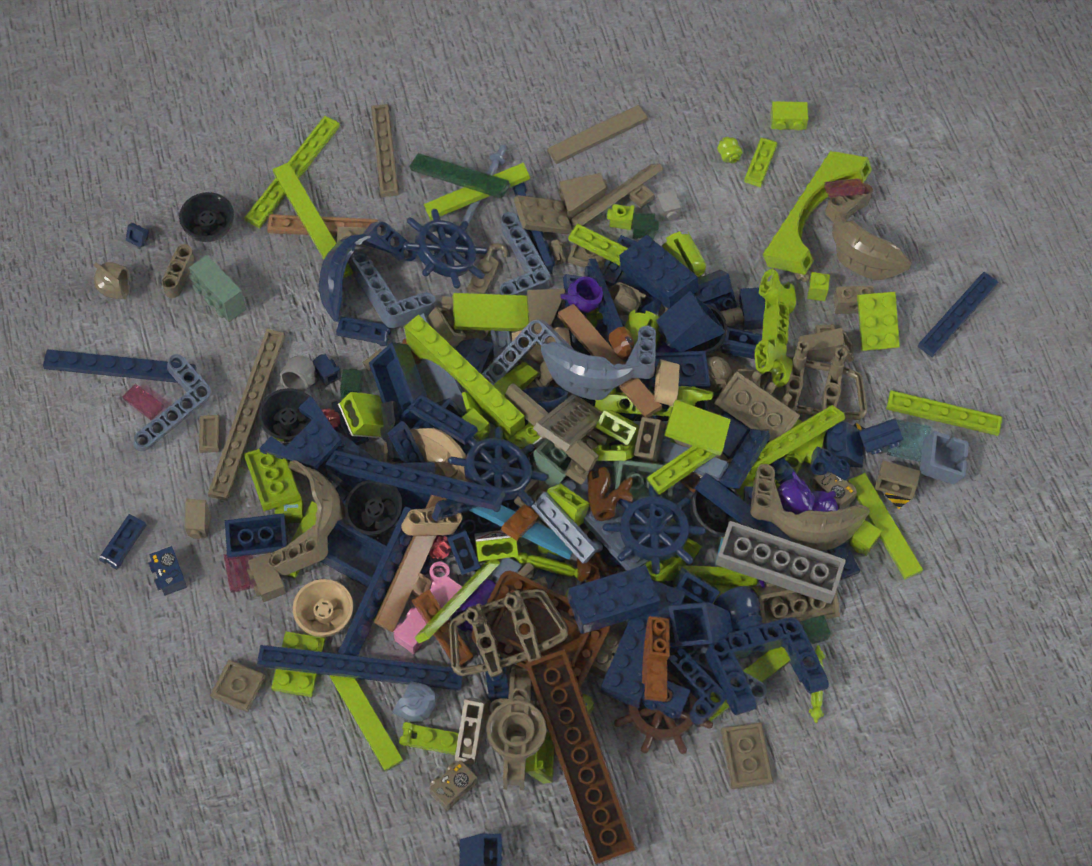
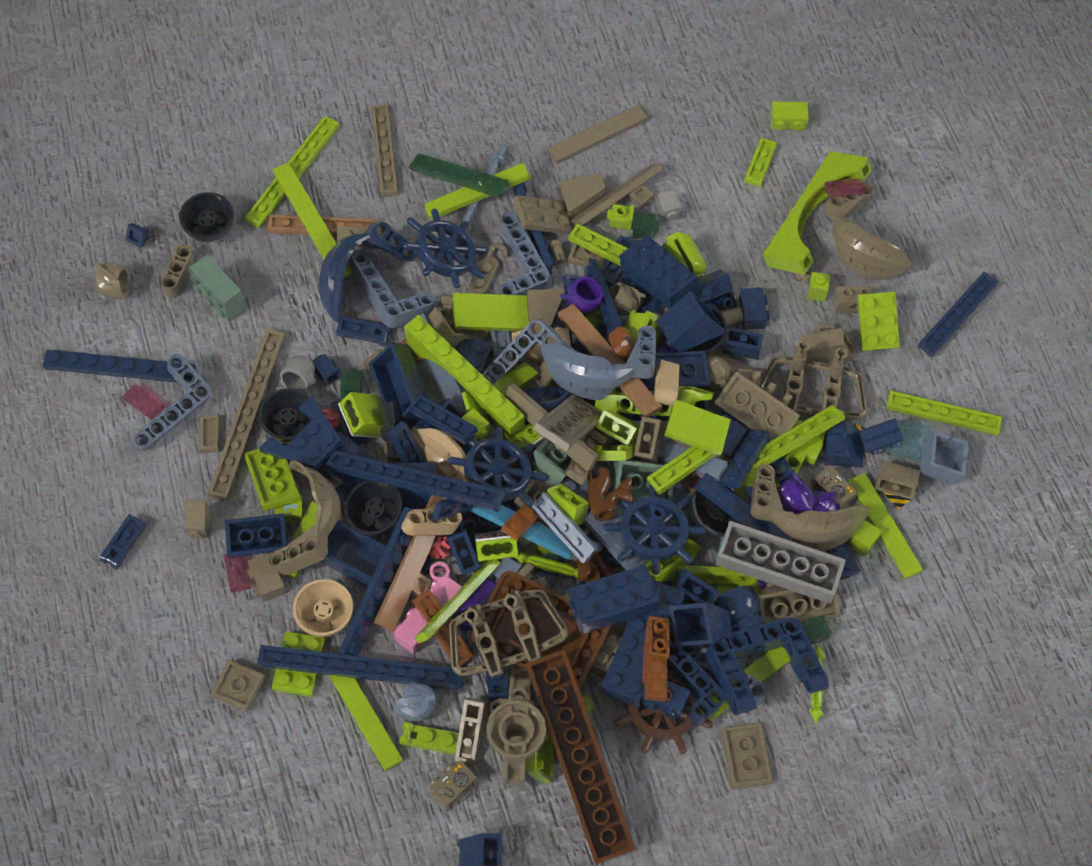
(167, 570): dark blue brick -> none
(729, 150): lime piece -> none
(772, 348): lime piece -> none
(829, 463): dark blue plate -> none

